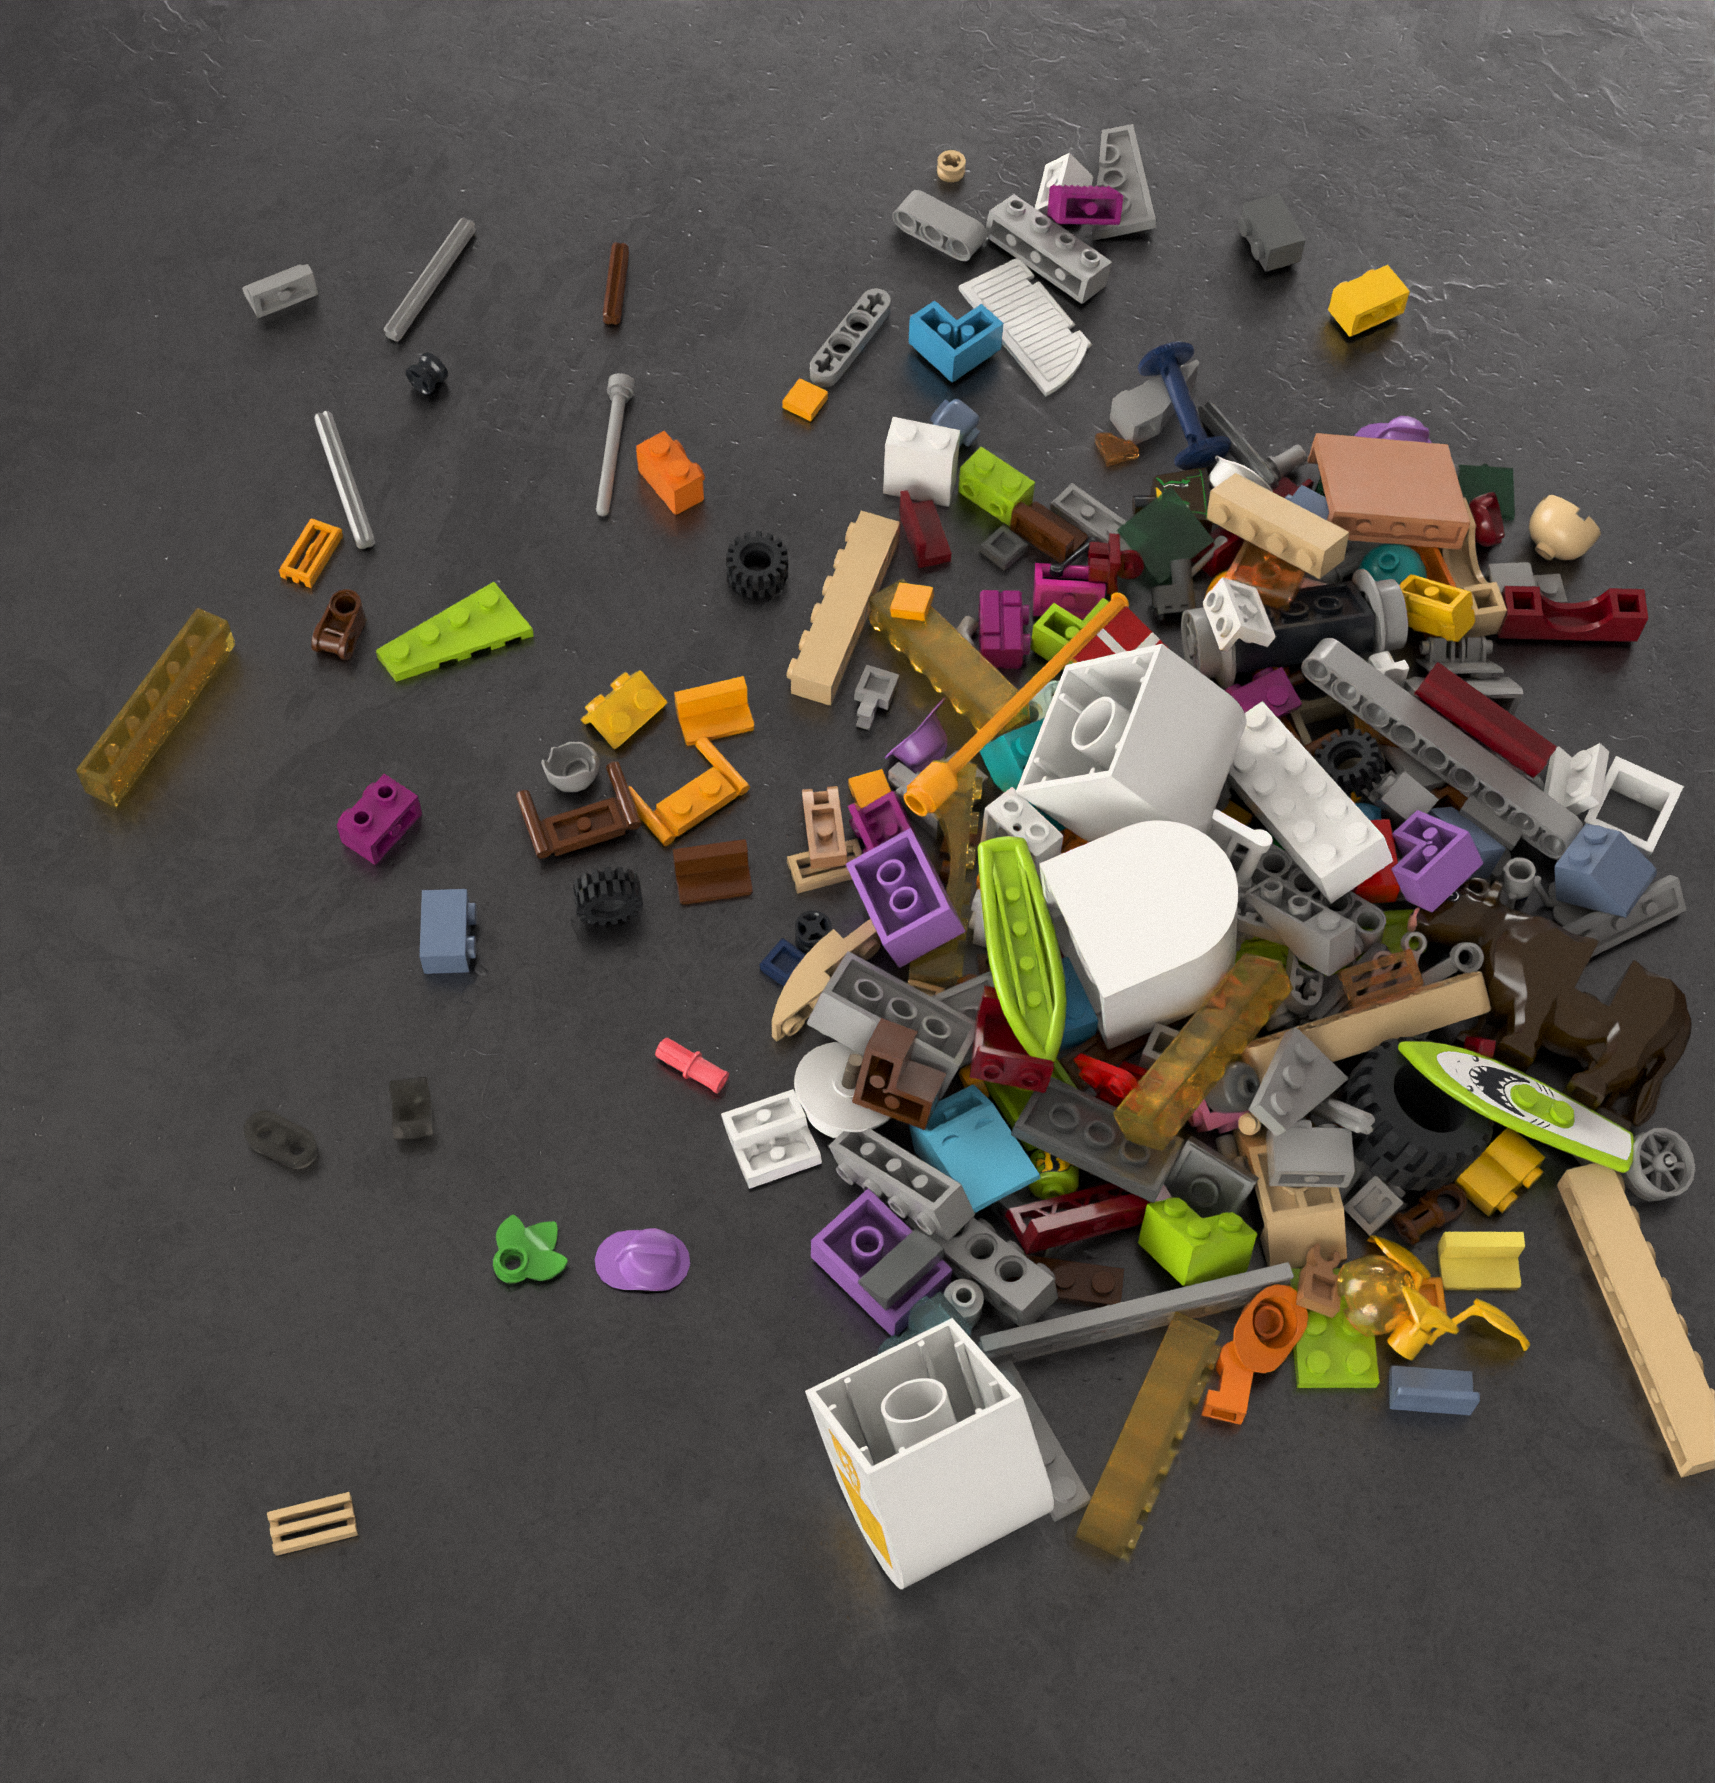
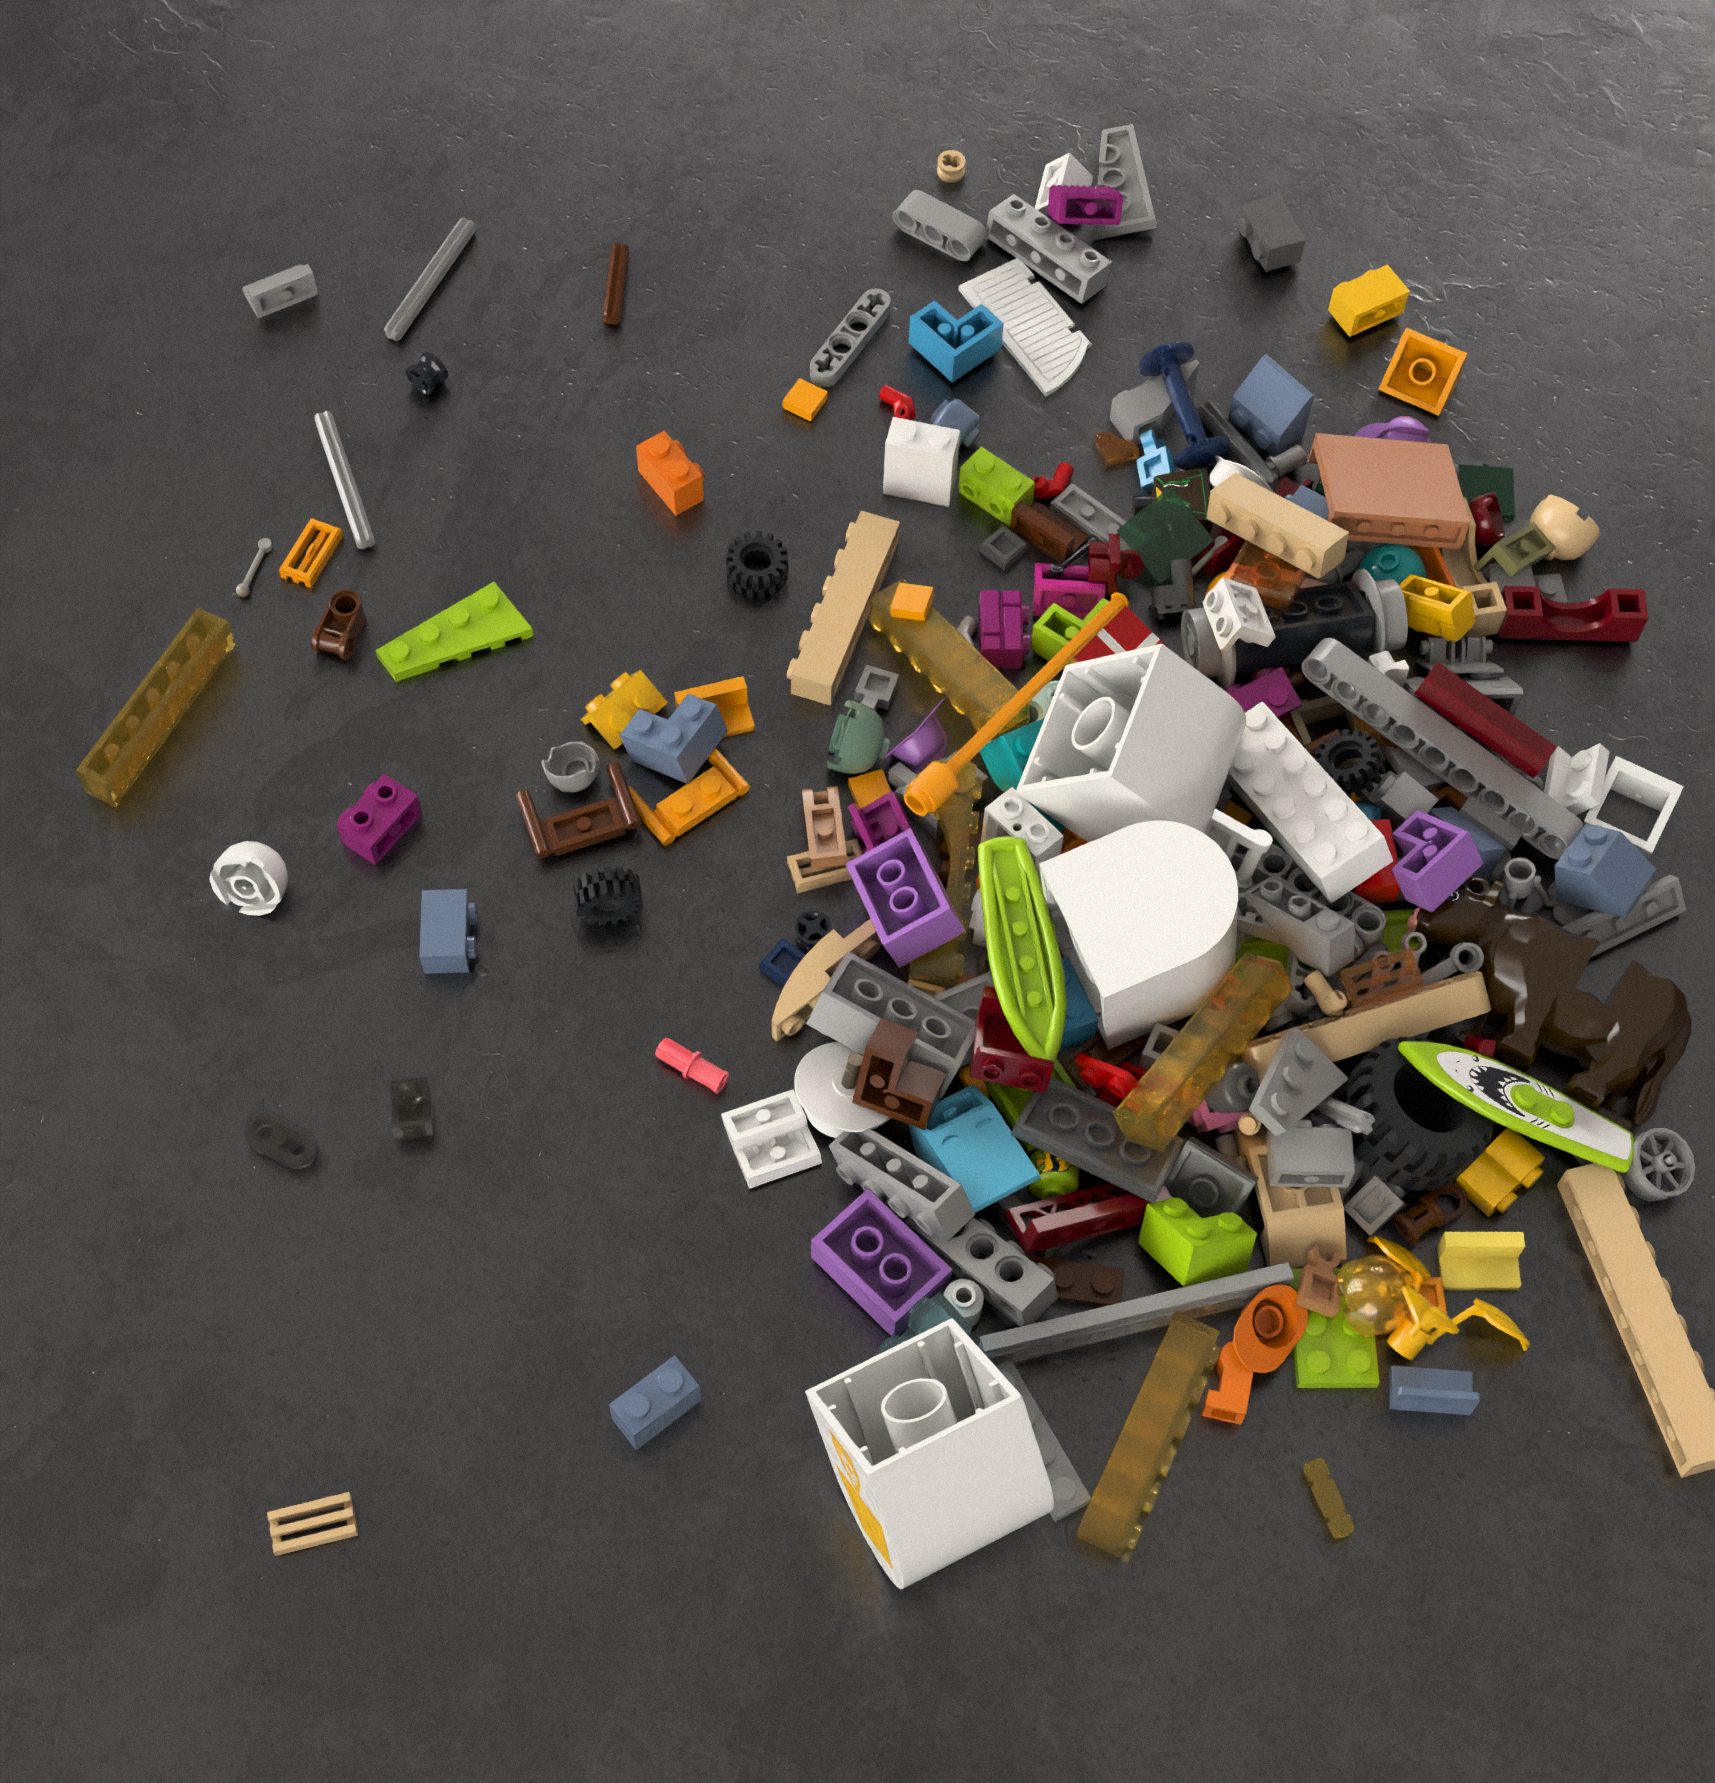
(250, 877): none -> white cylinder
(265, 546): none -> light grey hinge
(529, 1246): bright green plate -> none
(620, 390): light grey piece -> none
(642, 1260): medium lavender piece -> none
(655, 1402): none -> sand blue brick
(677, 744): none -> sand blue brick
(712, 871): reddish brown panel -> none
(857, 740): none -> sand green cylinder
(901, 1268): dark grey slope -> none
(902, 403): none -> red arm
(924, 531): dark red panel -> none
(1053, 487): none -> red arm
(1157, 459): none -> plate
(1271, 407): none -> sand blue slope
(1328, 1498): none -> clear yellow axle
(1329, 1000): none -> tan arm
(1423, 371): none -> light orange slope
(1518, 551): none -> olive panel

